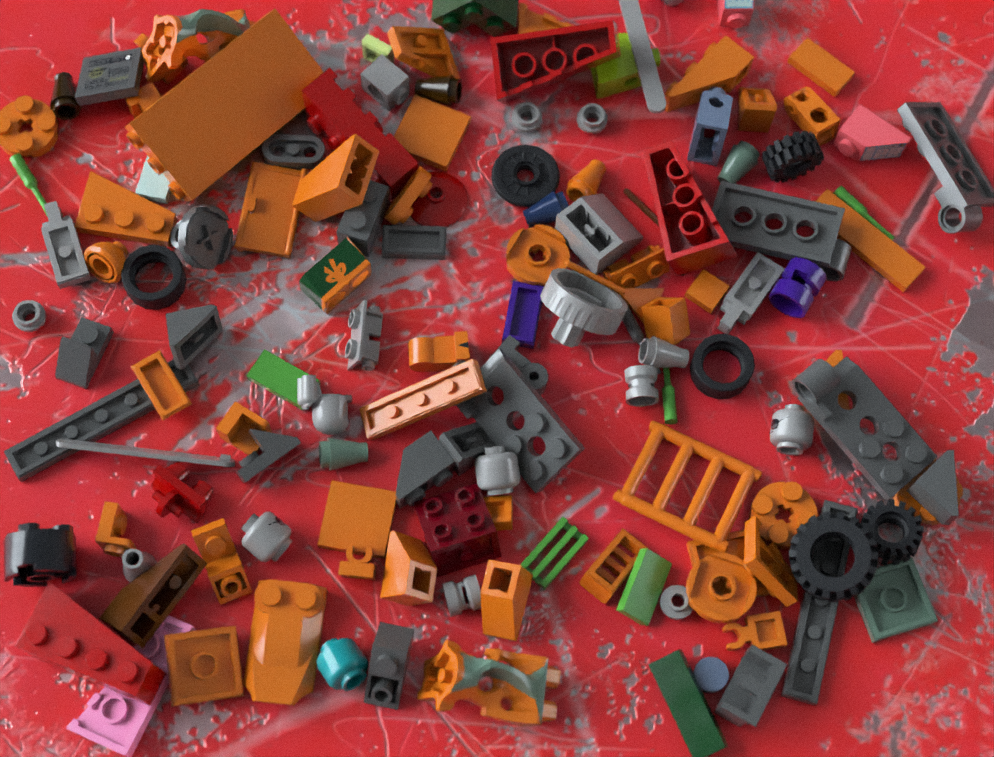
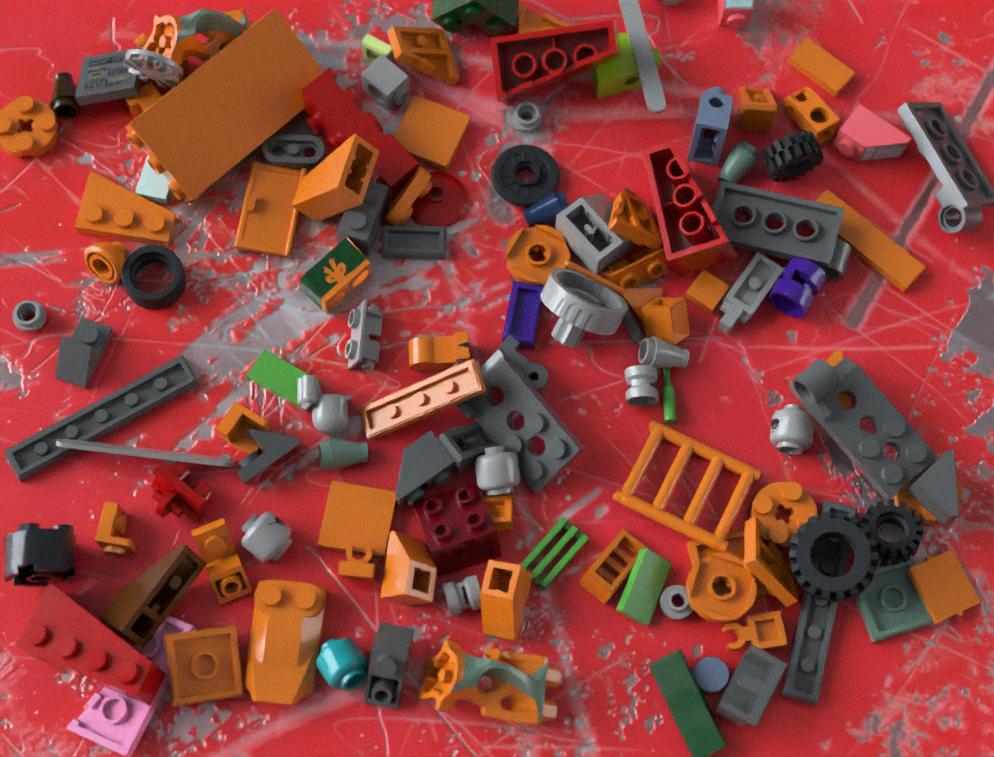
(27, 177): bright green piece -> none
(64, 248): light grey hinge -> none
(130, 557): light grey cone -> none
(153, 66): none -> light grey wheel
(161, 385): orange tile -> none
(191, 332): dark grey slope -> none
(203, 236): dark grey tile -> none
(440, 89): dark brown cone -> none
(586, 181): orange cone -> none
(592, 111): light grey plate -> none
(634, 221): none -> orange wing
(721, 67): orange slope -> none
(729, 344): black tyre -> none
(845, 196): bright green piece -> none
(943, 586): none -> orange piece

